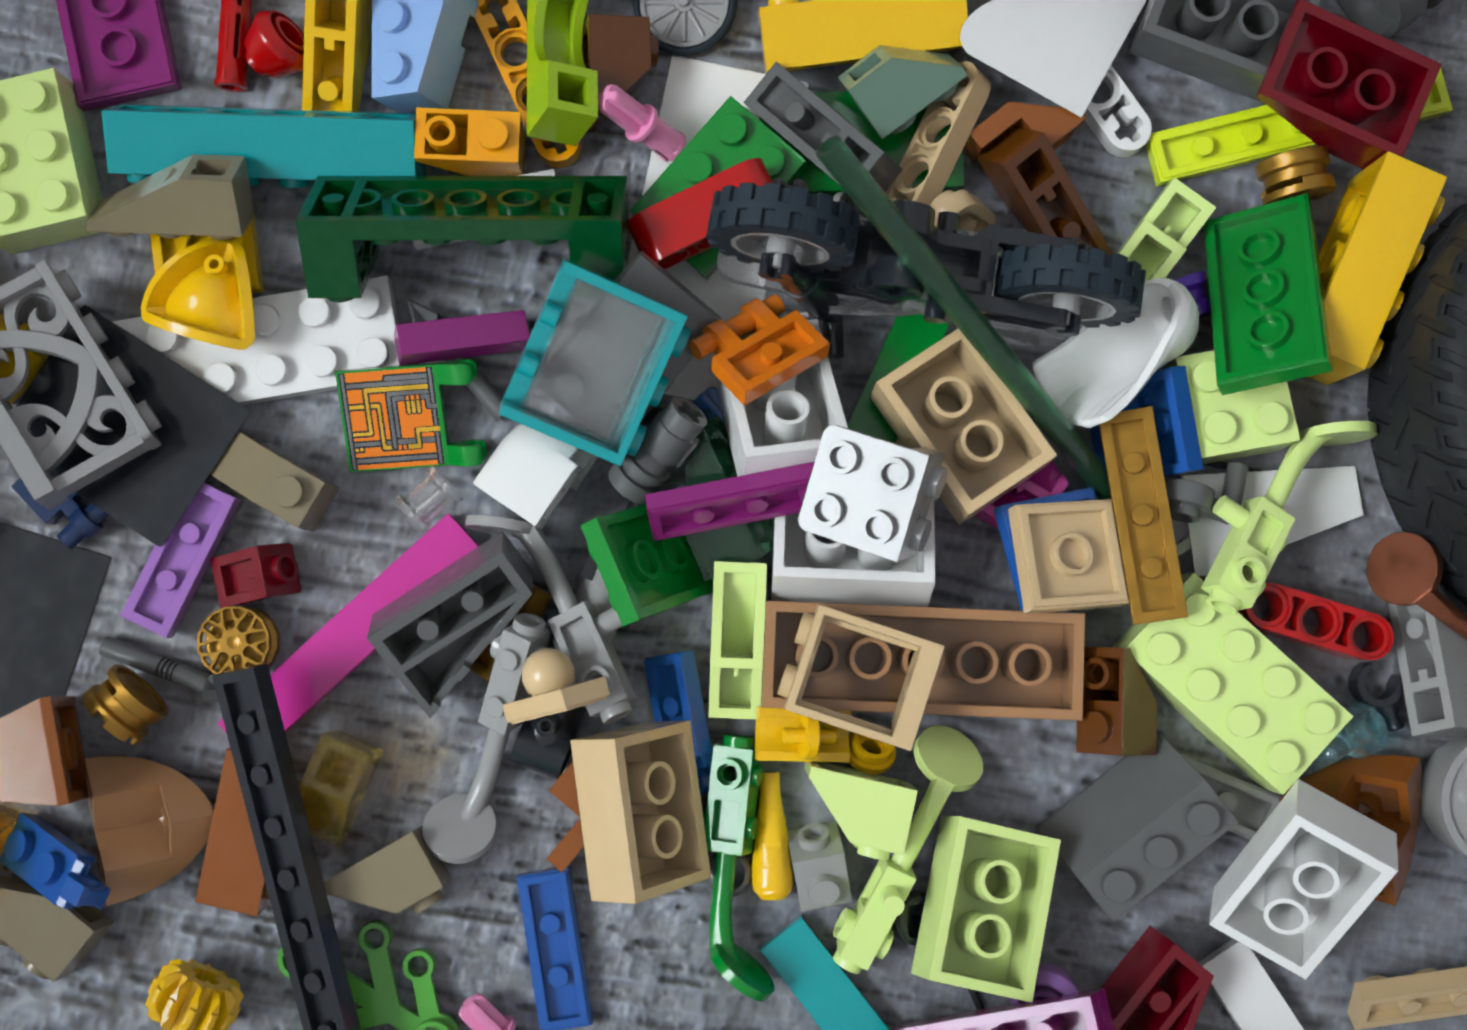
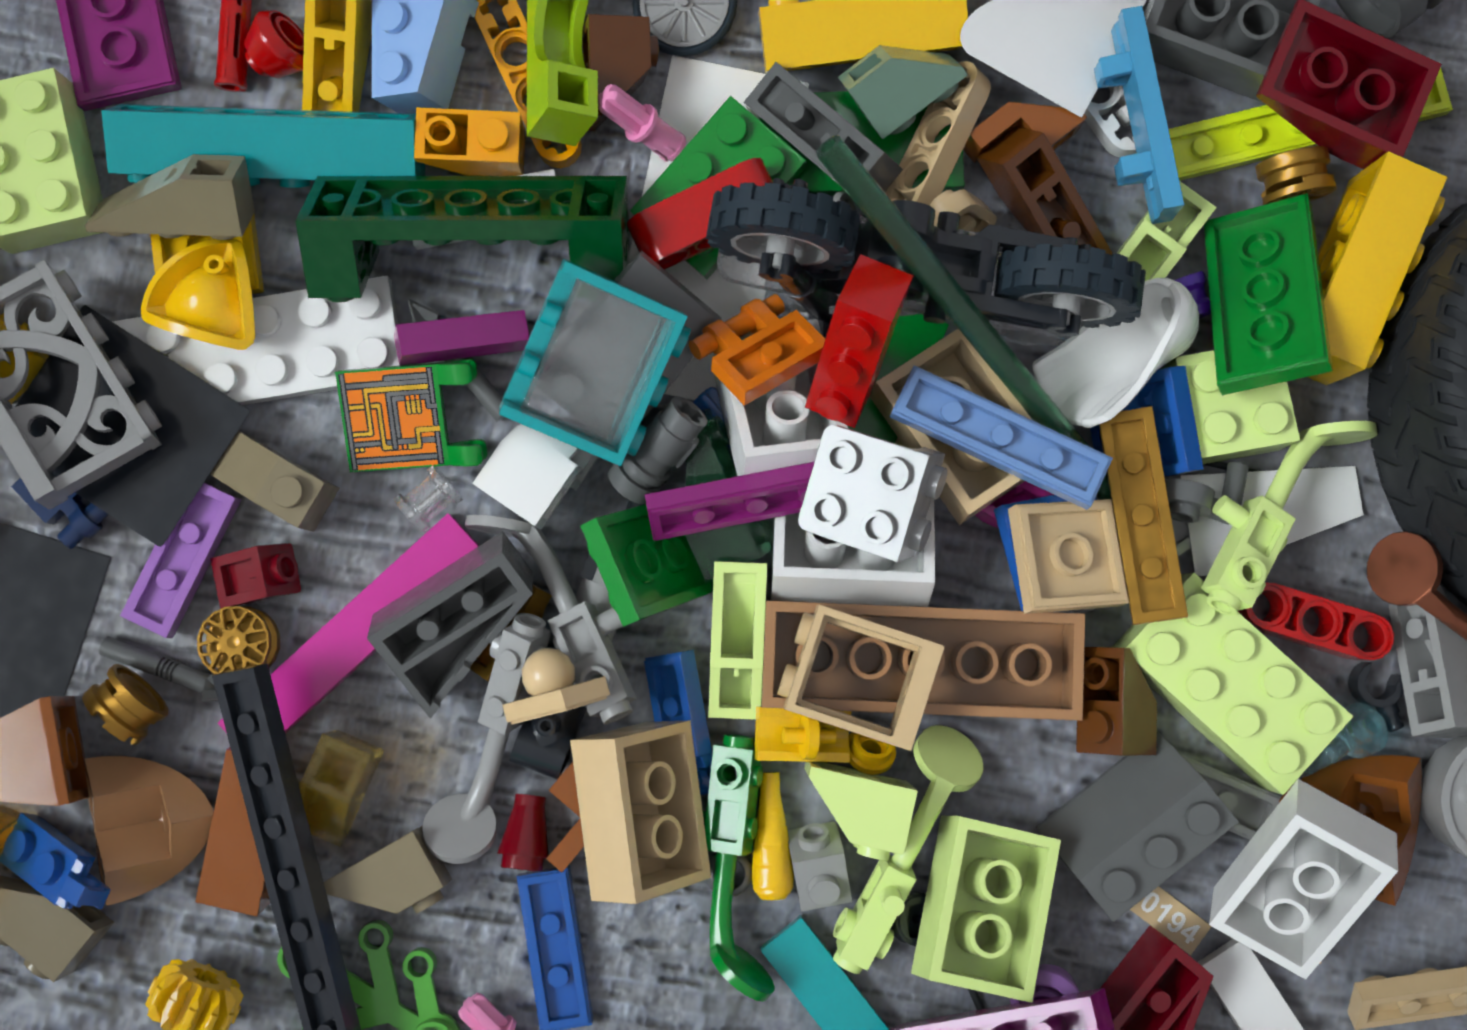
(525, 836): none -> dark red cone
(857, 340): none -> red brick
(1001, 437): none -> medium blue tile
(1154, 157): none -> dark azure hinge
(1172, 919): none -> tan sticker

